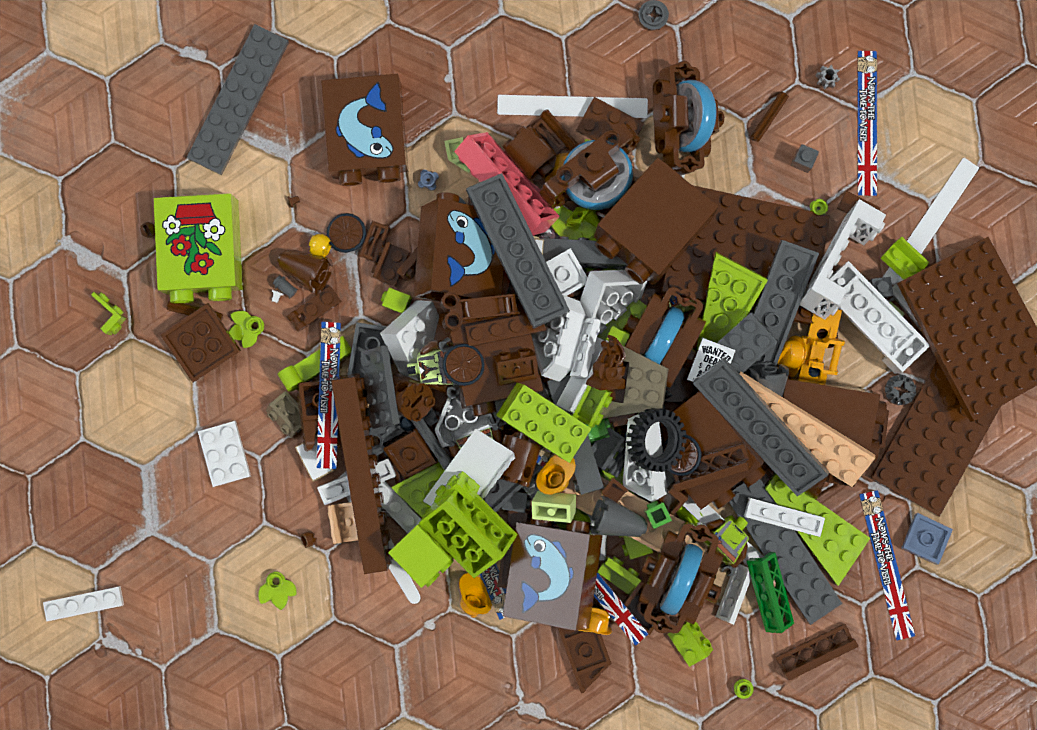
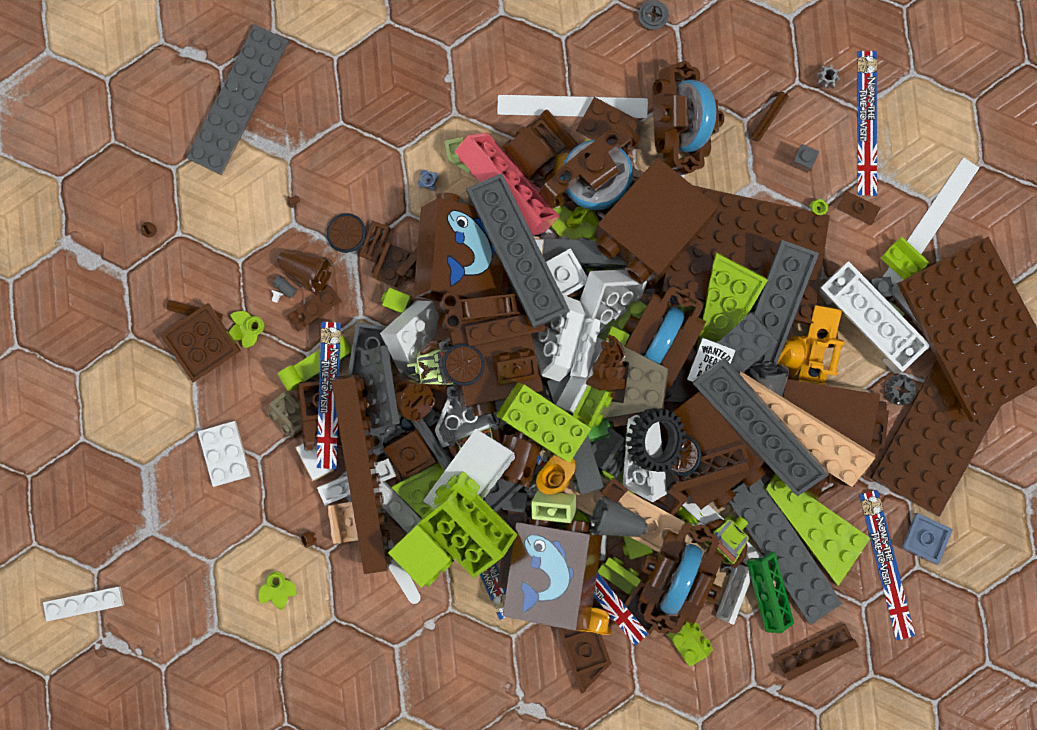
(114, 323): lime bracket -> none
(198, 246): lime brick -> none
(319, 245): yellow piece -> none
(365, 128): reddish brown brick -> none
(474, 596): light orange piece -> none
(657, 514): bright green brick -> none
(749, 691): lime plate -> none
(784, 517): white plate -> none
(822, 294): white plate -> none

